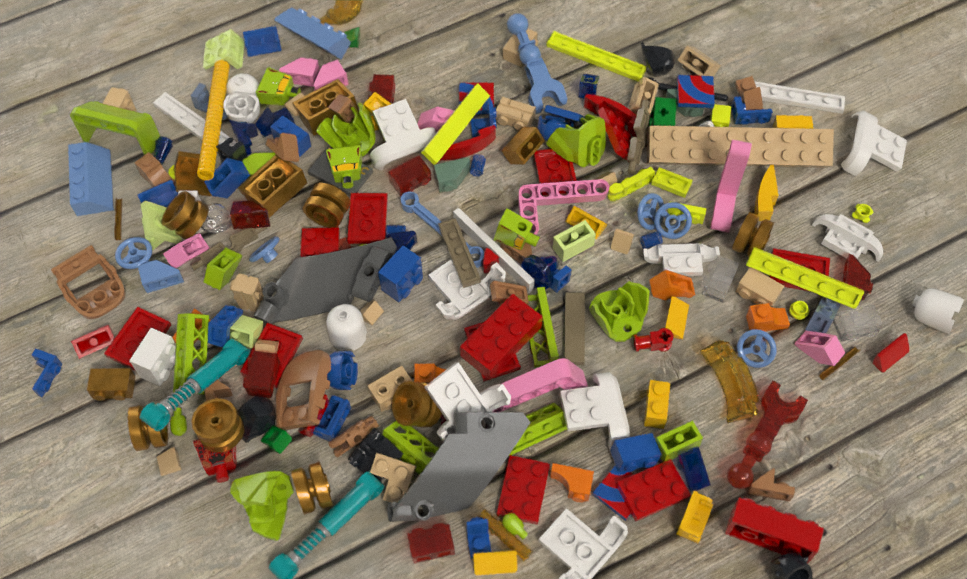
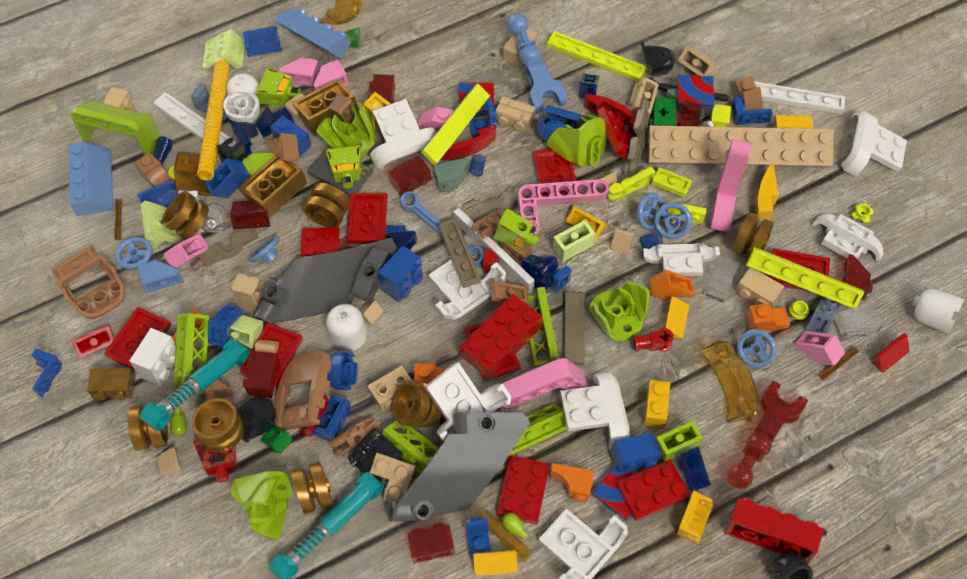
(222, 268): lime slope -> none
(488, 223): none -> medium nougat hinge
(523, 145): pearl gold brick -> none
(690, 114): none -> clear red plate
(767, 488): medium nougat slope -> none

